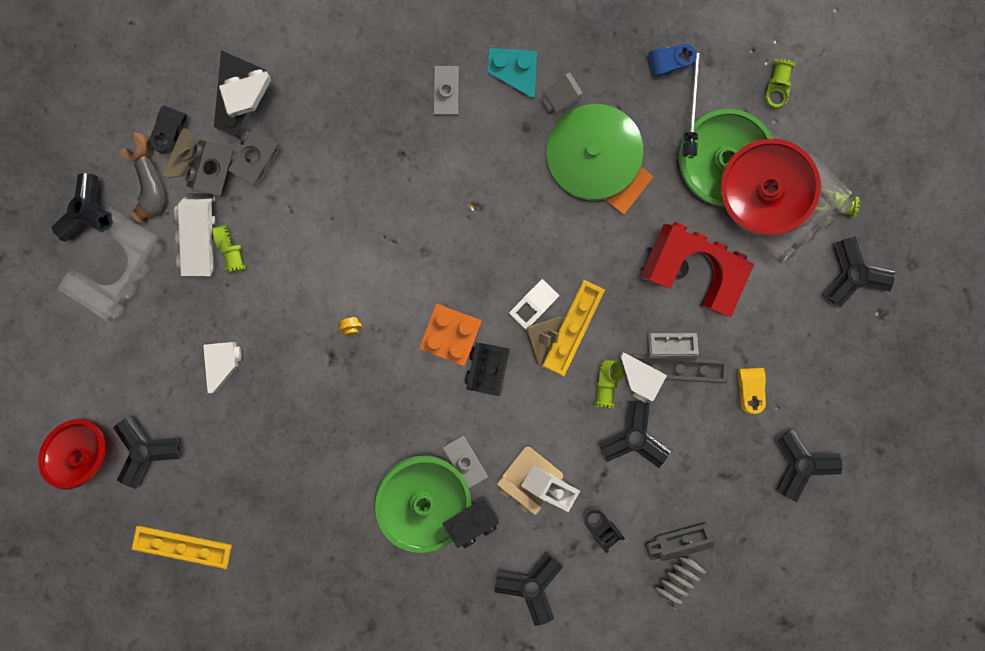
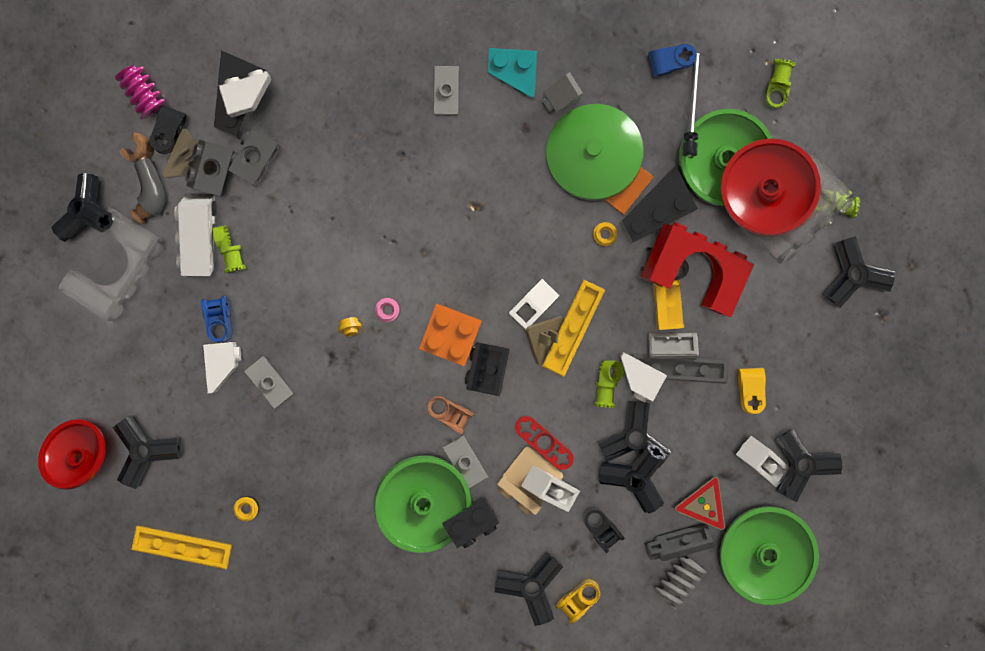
(139, 91): none -> dark pink piece
(217, 317): none -> blue piece
(245, 516): none -> yellow plate
(269, 382): none -> light grey plate
(379, 309): none -> bright pink plate
(451, 414): none -> nougat piece
(562, 449): none -> red beam
(578, 601): none -> yellow piece
(610, 228): none -> yellow plate
(642, 488): none -> black piece
(661, 206): none -> black wedge
(668, 307): none -> yellow hinge
(705, 505): none -> piece
(763, 461): none -> white slope
(769, 555): none -> bright green dish

